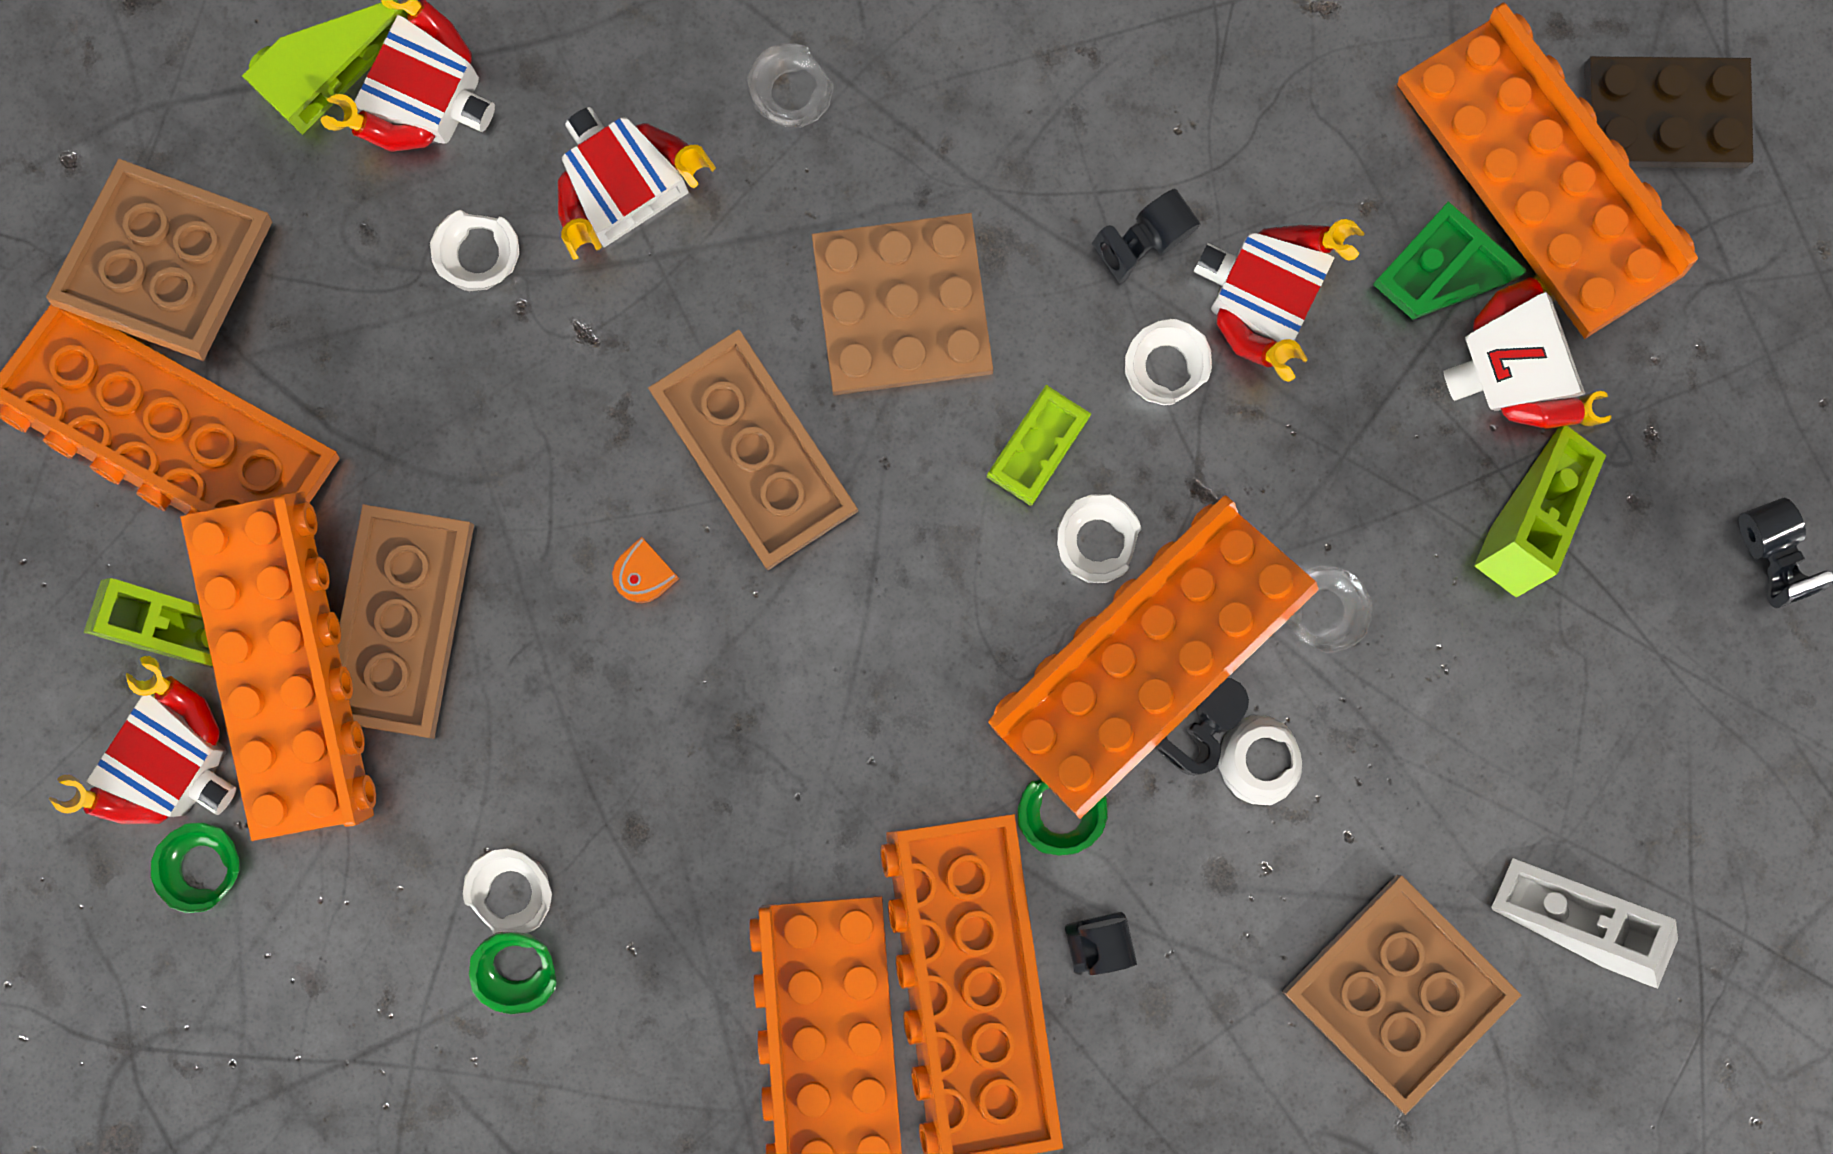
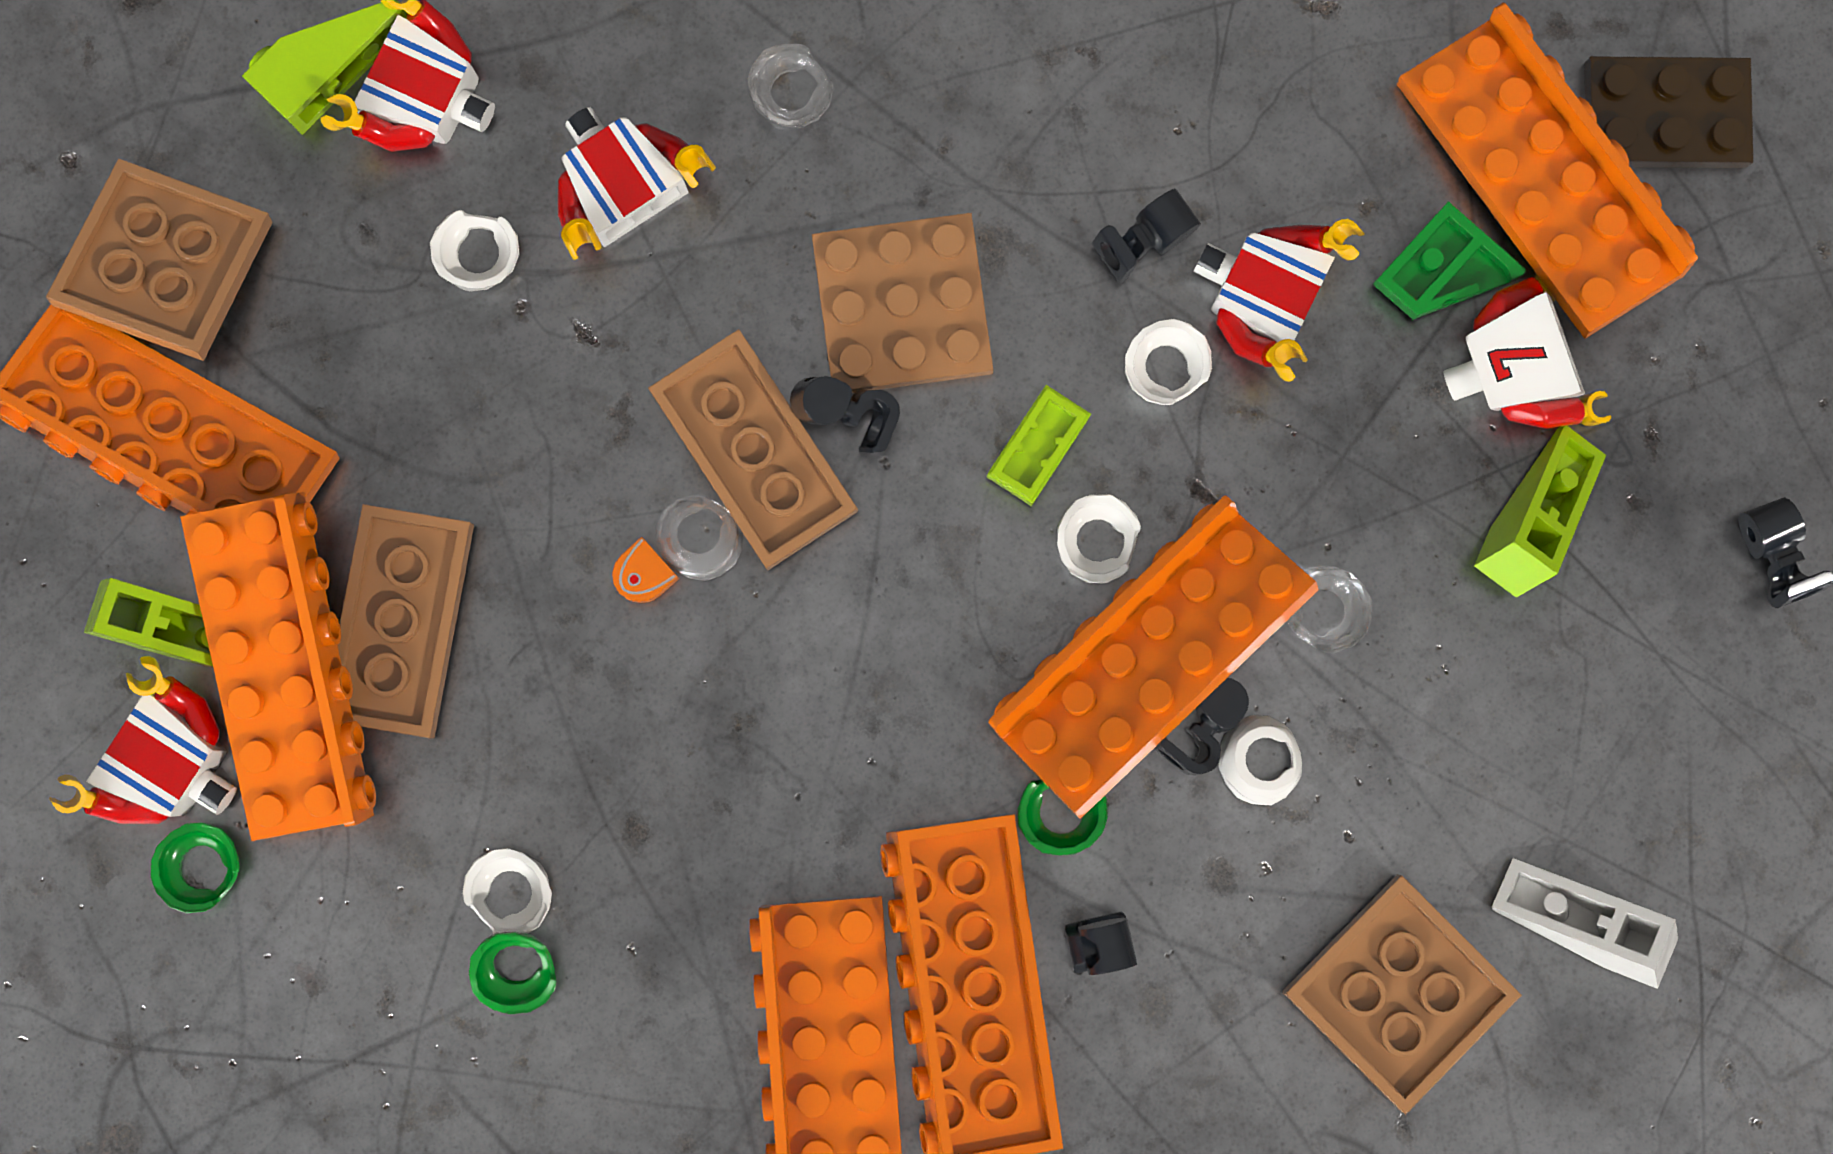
(692, 565): none -> clear piece
(828, 400): none -> black leg

